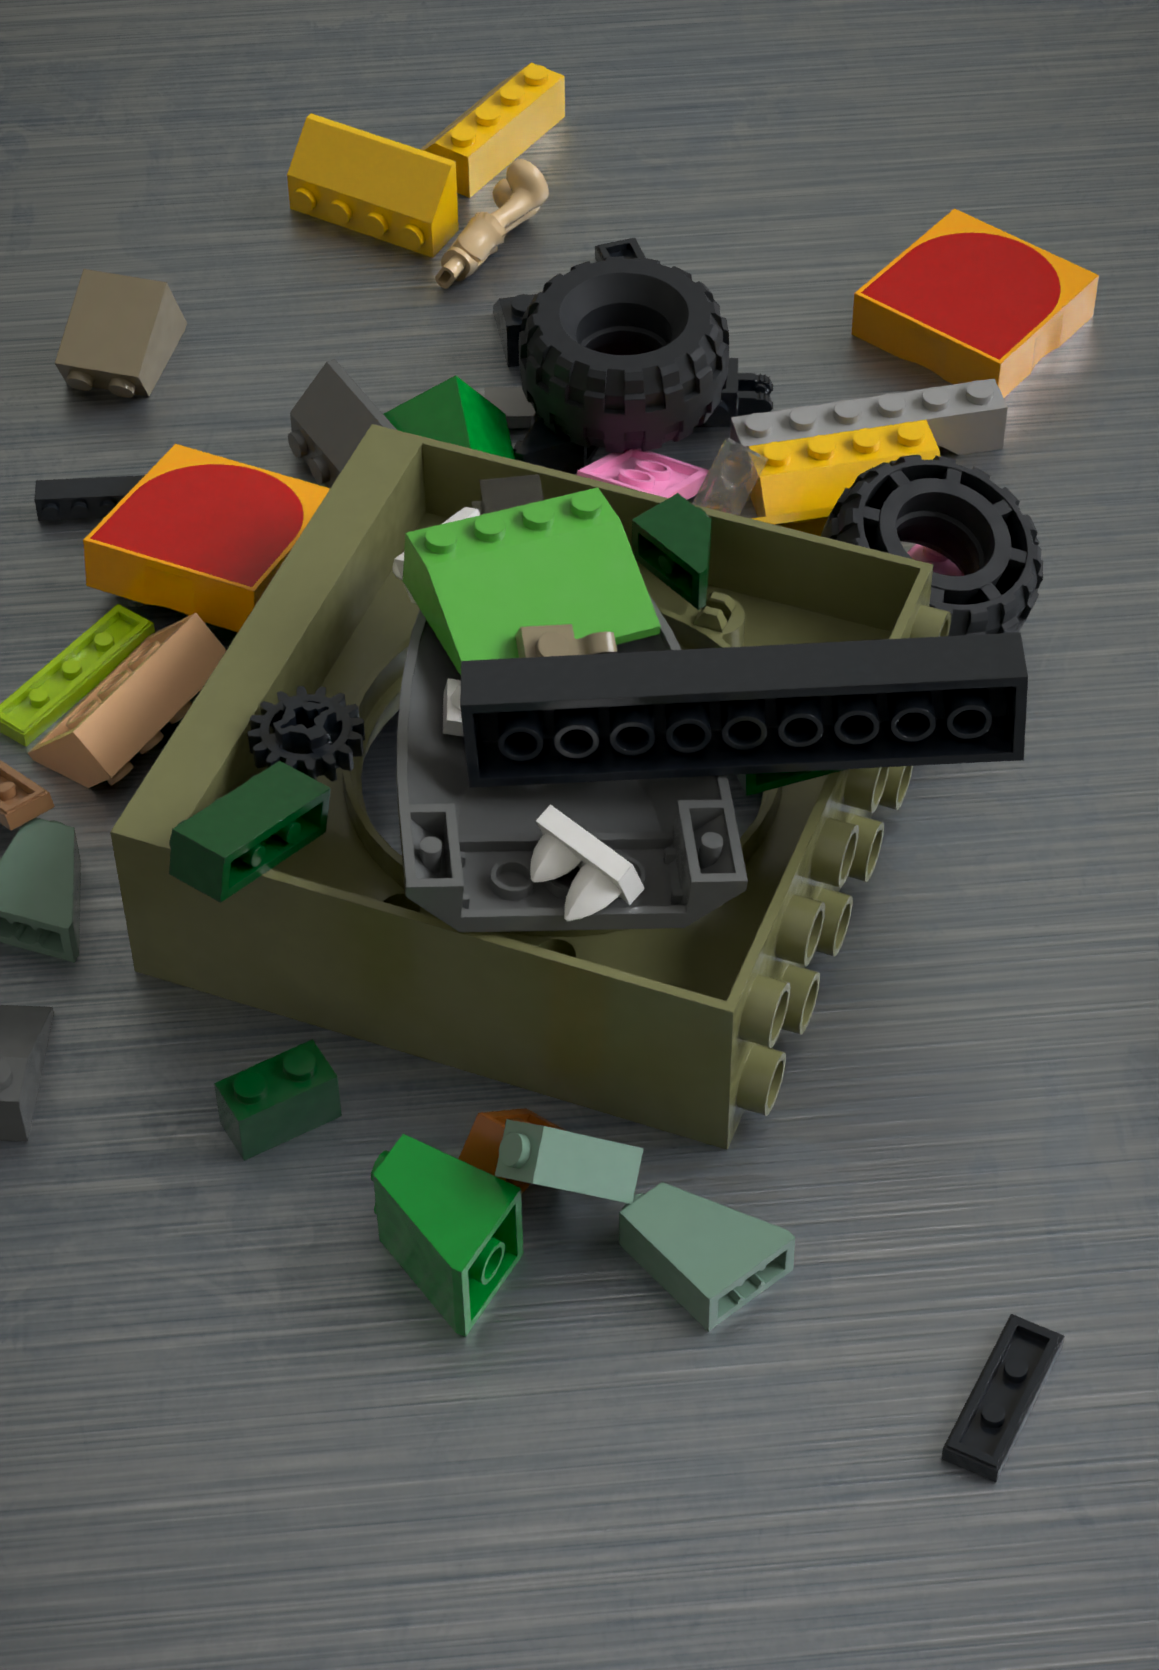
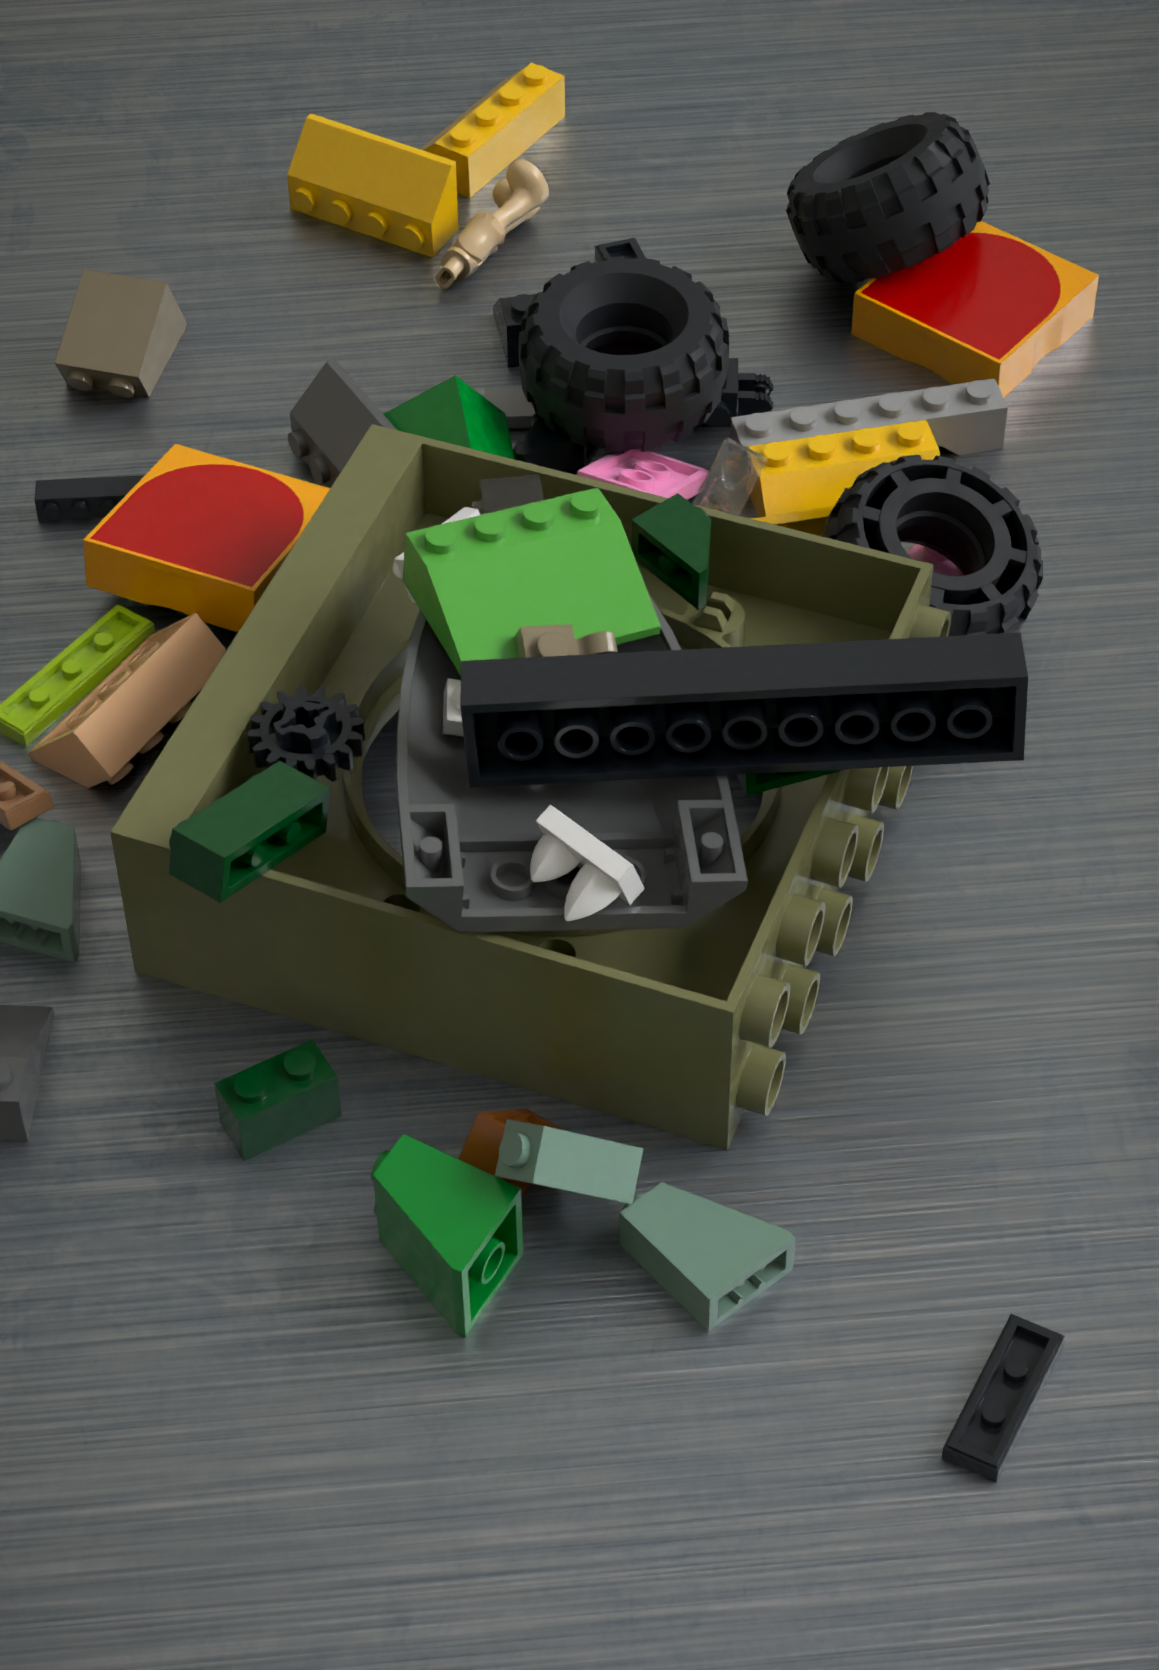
(888, 197): none -> black tyre

